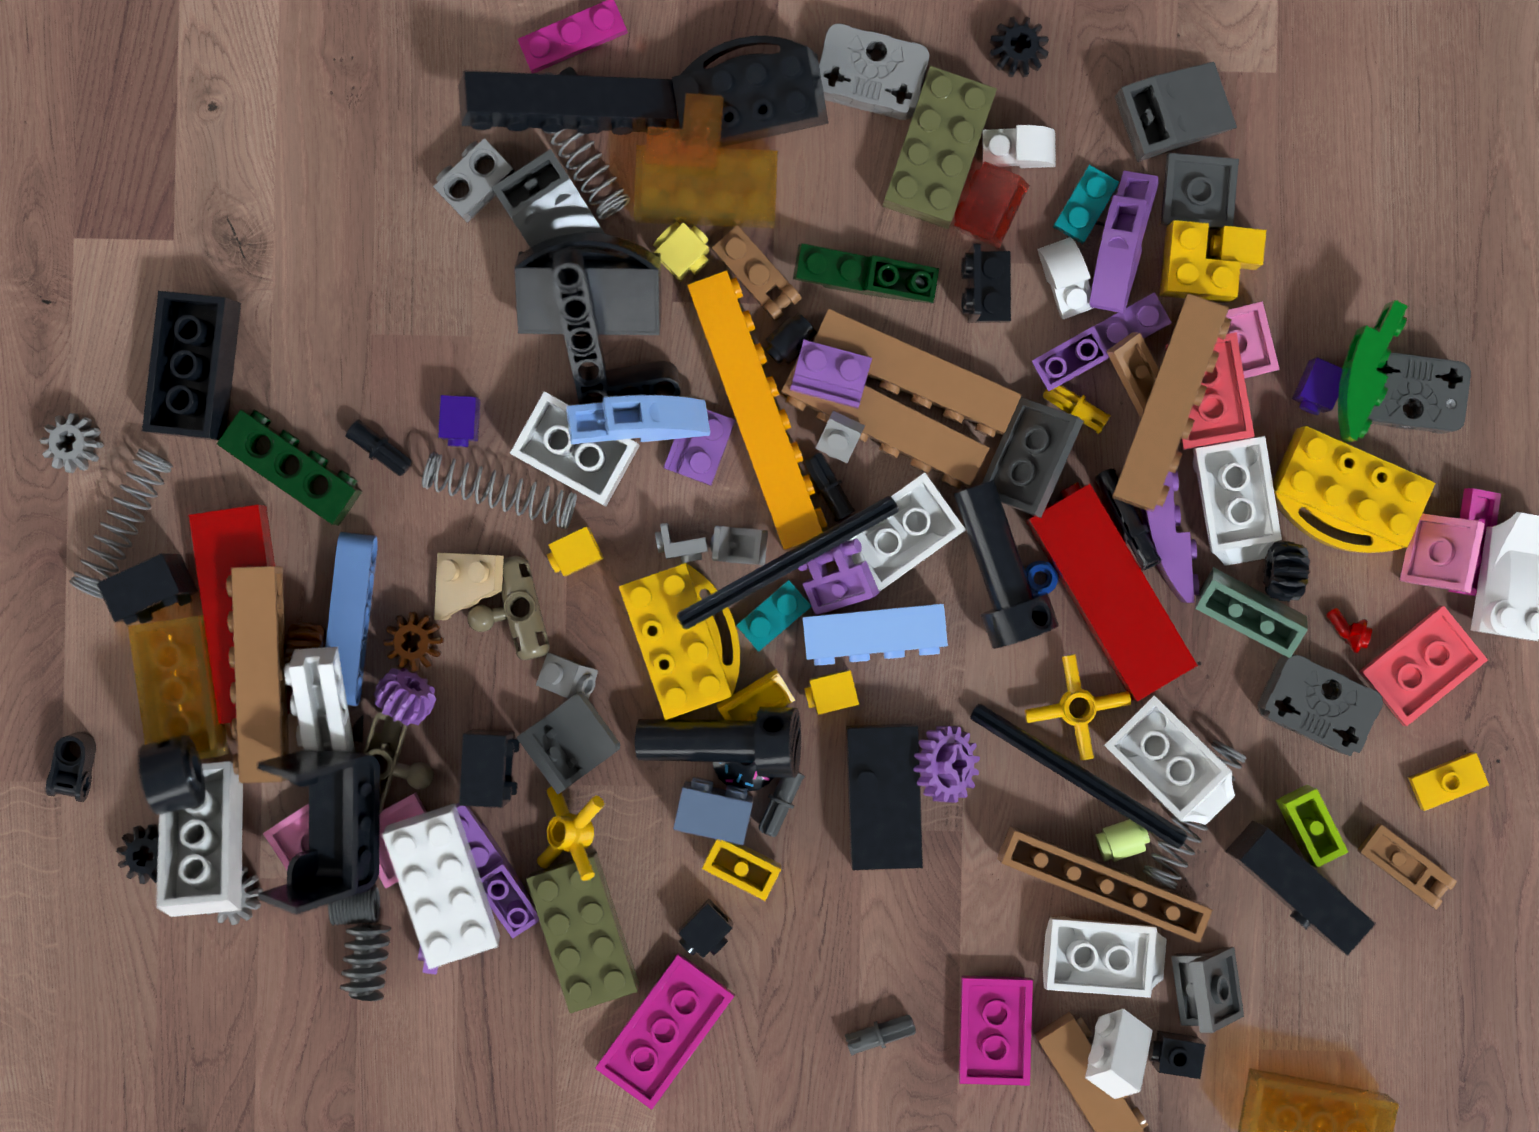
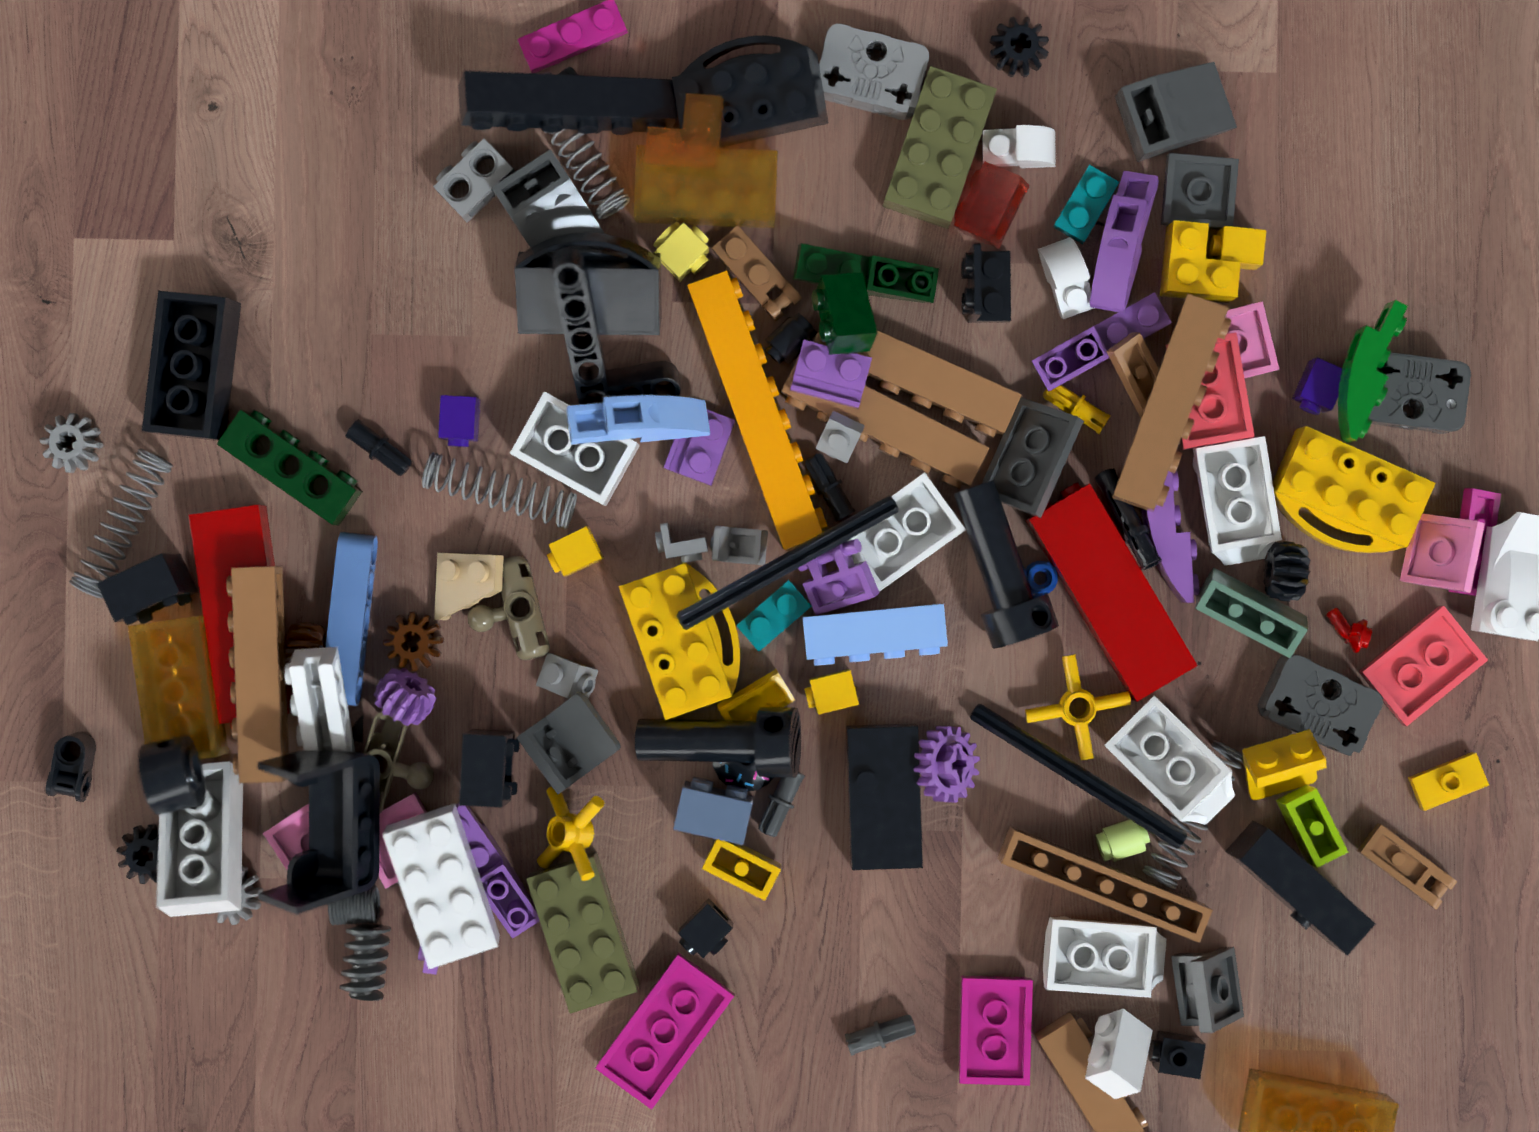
(844, 313): none -> dark green brick
(1282, 764): none -> yellow bracket

